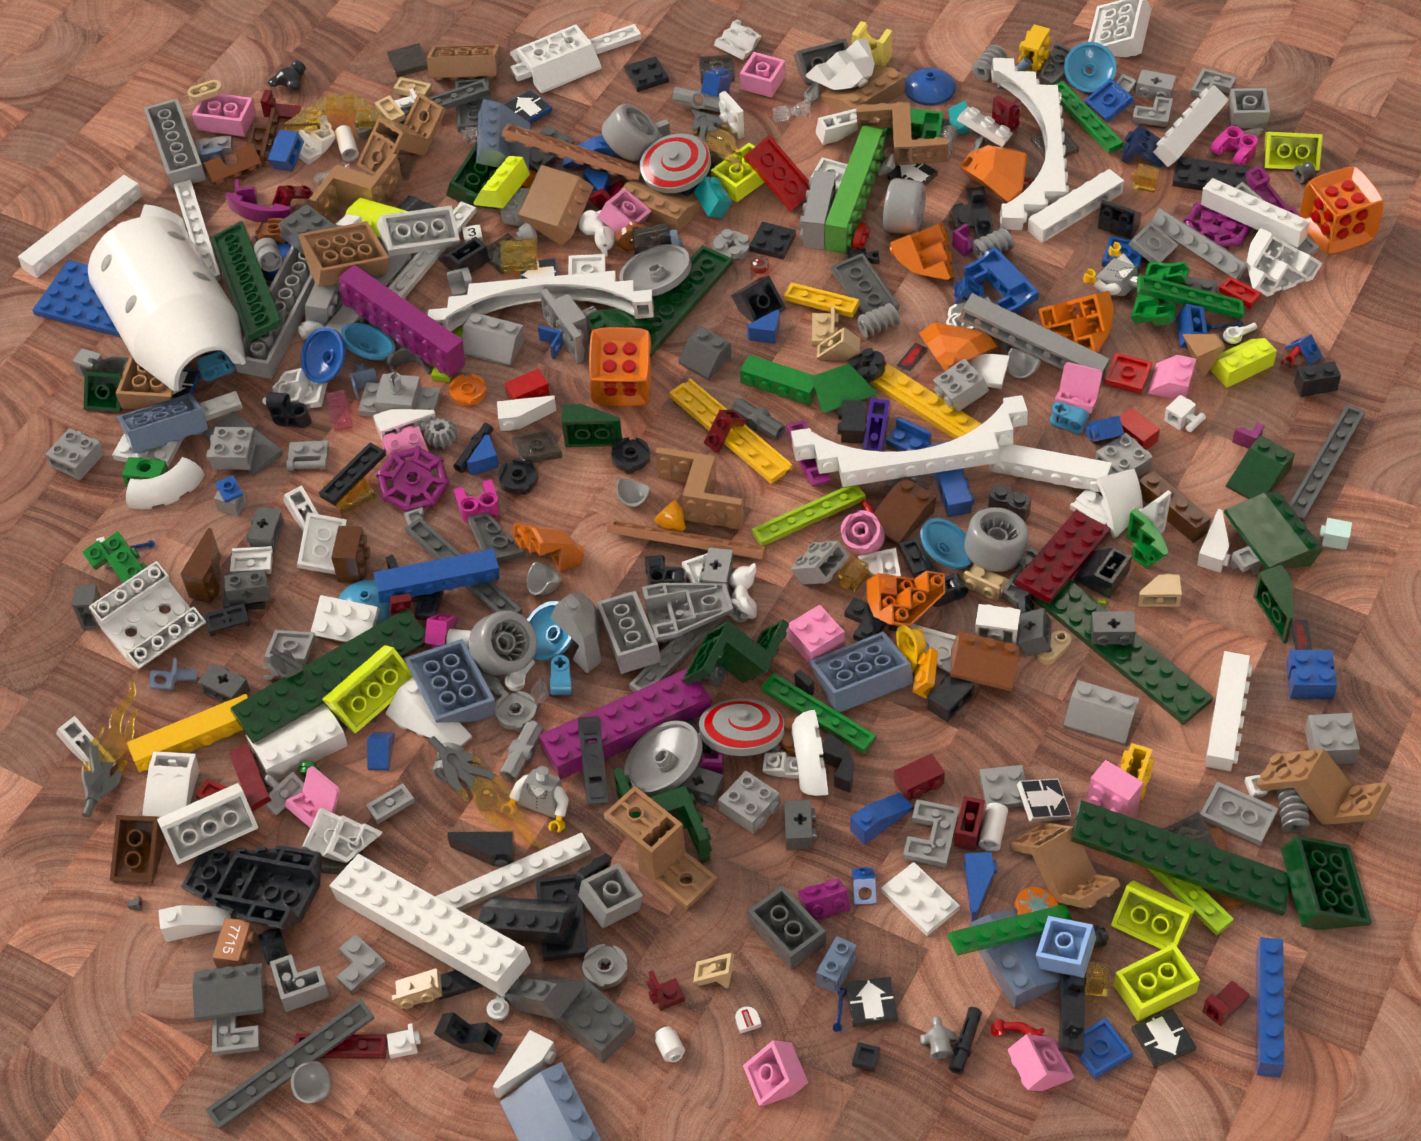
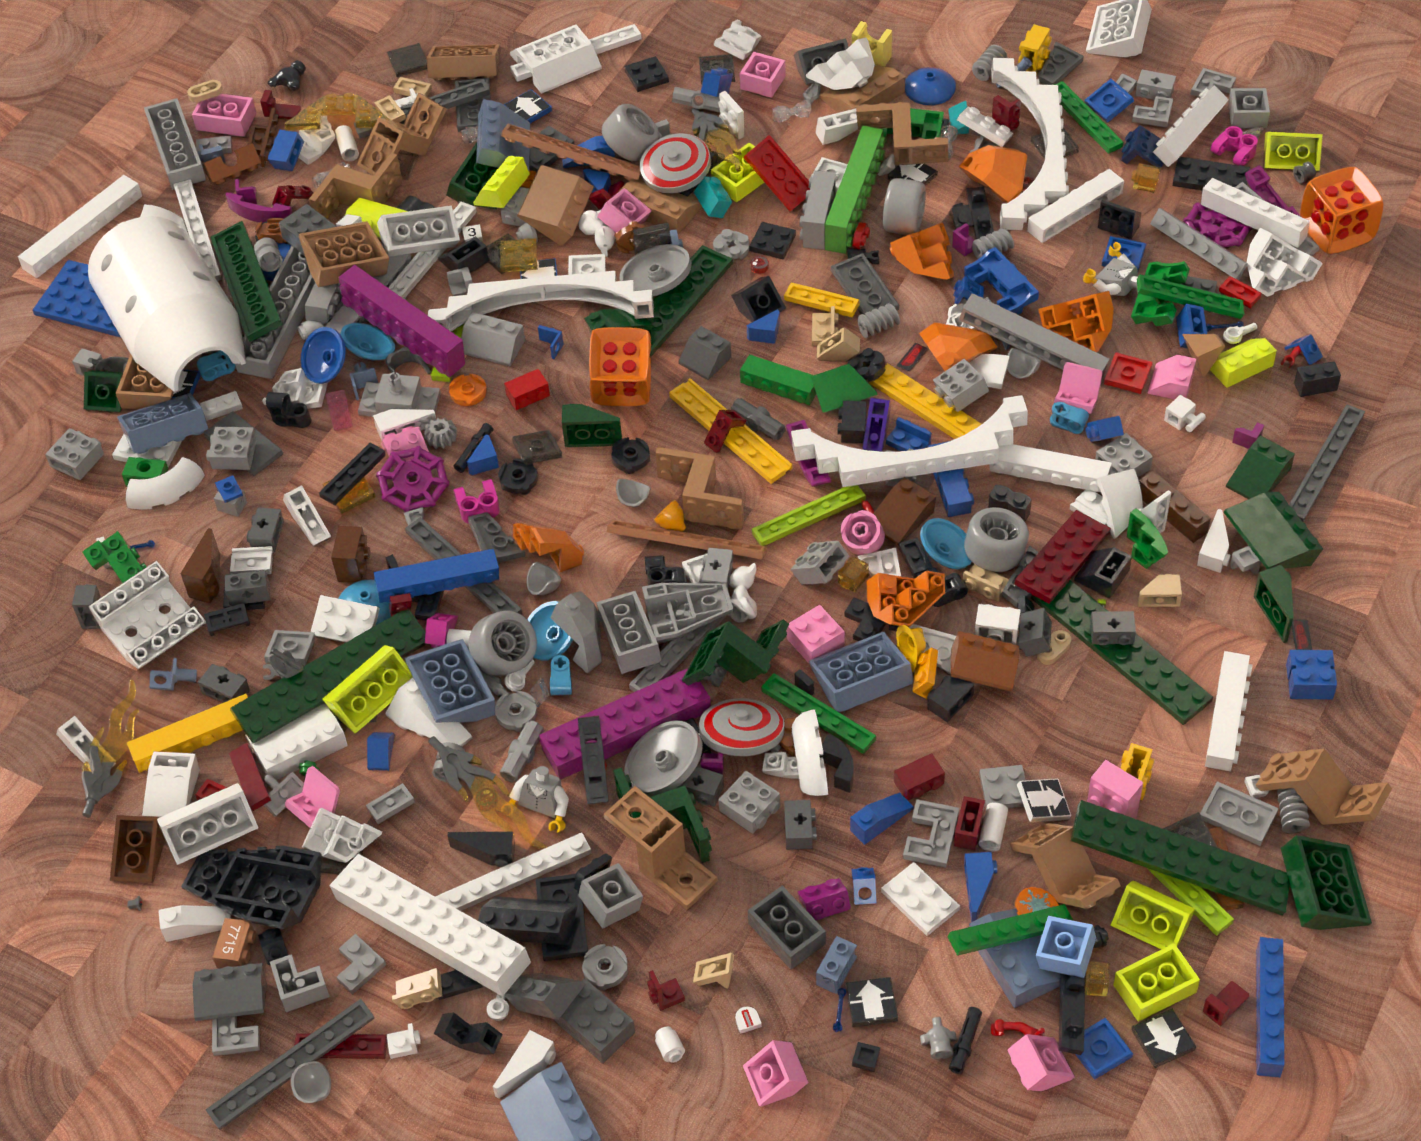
(308, 455): light grey plate -> none
(318, 542): white plate -> none
(522, 412): white slope -> none
(567, 317): light grey brick -> none
(1092, 57): dark azure dish -> none
(1101, 712): light grey slope -> none
(1139, 428): piece -> none
(1153, 243): light grey plate -> none
(1334, 734): light grey brick -> none
(1336, 533): light aqua brick -> none

